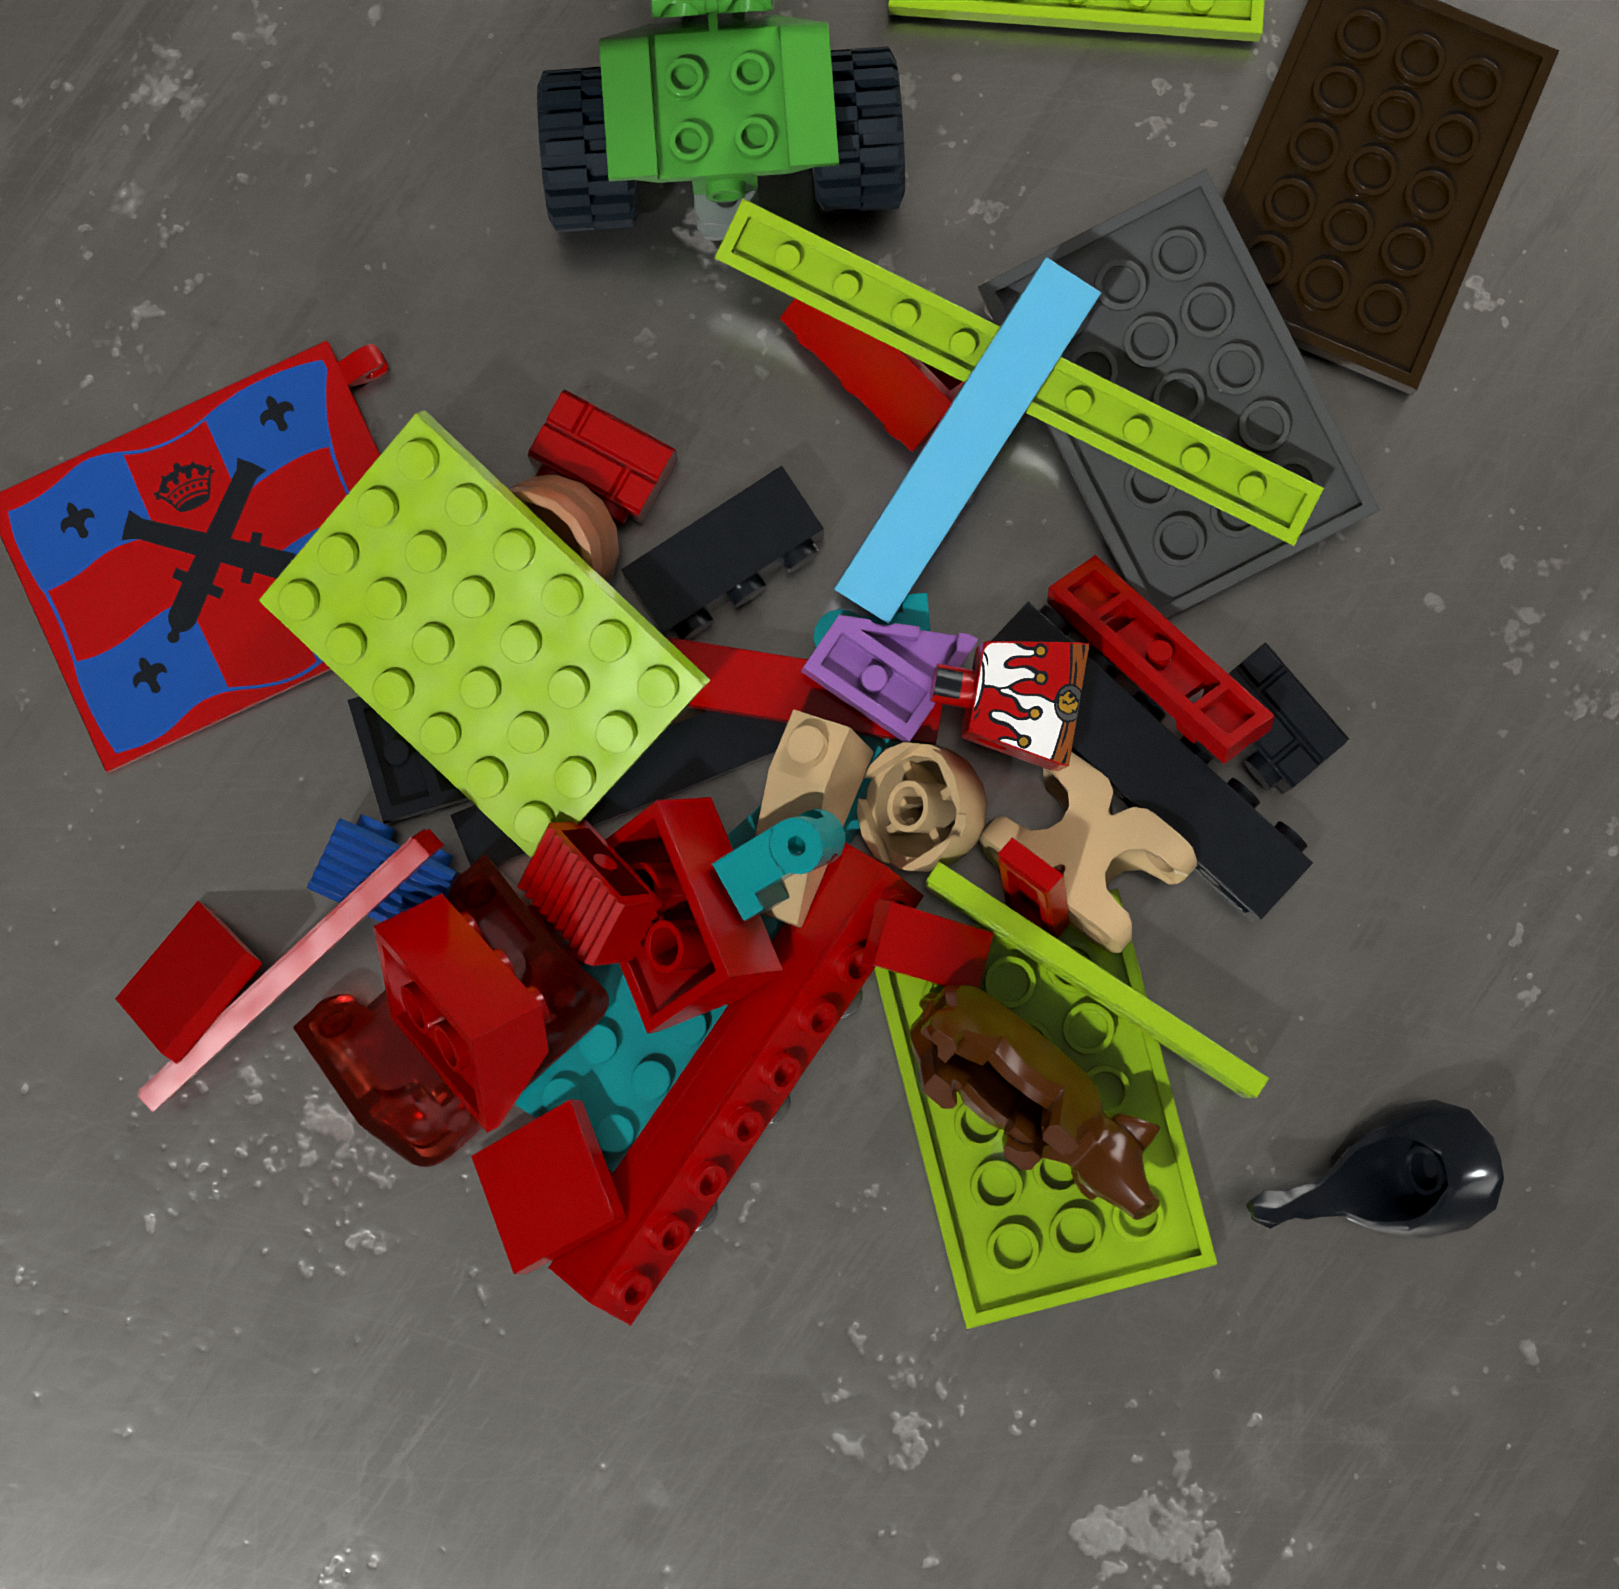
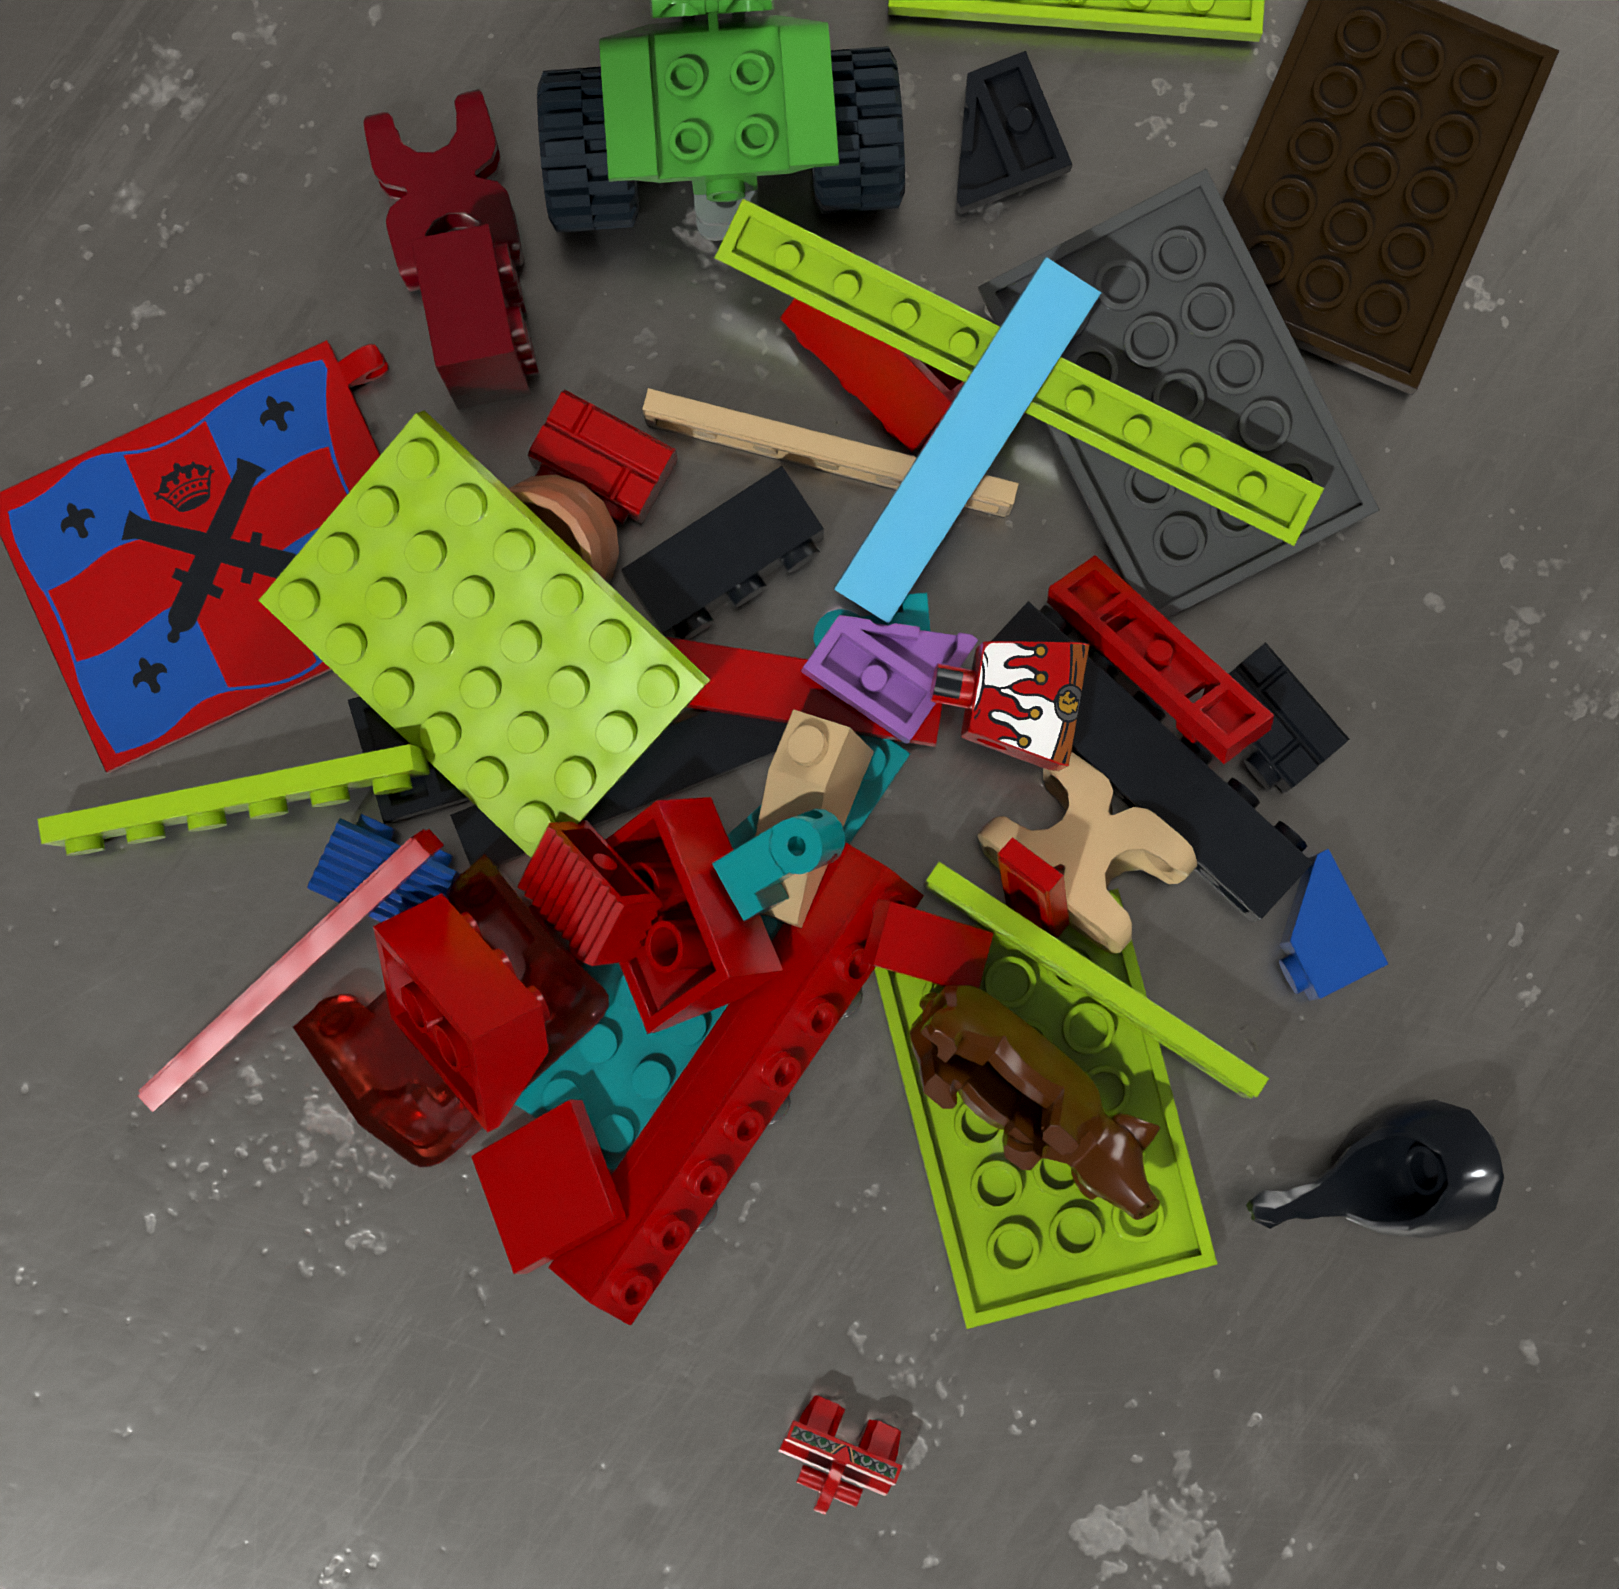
(188, 982): red tile -> none
(261, 794): none -> lime plate
(442, 186): none -> dark red piece
(475, 316): none -> dark red brick
(804, 447): none -> tan tile
(867, 1465): none -> red hips
(921, 807): tan cylinder -> none
(1006, 134): none -> black wing
(1326, 934): none -> blue slope

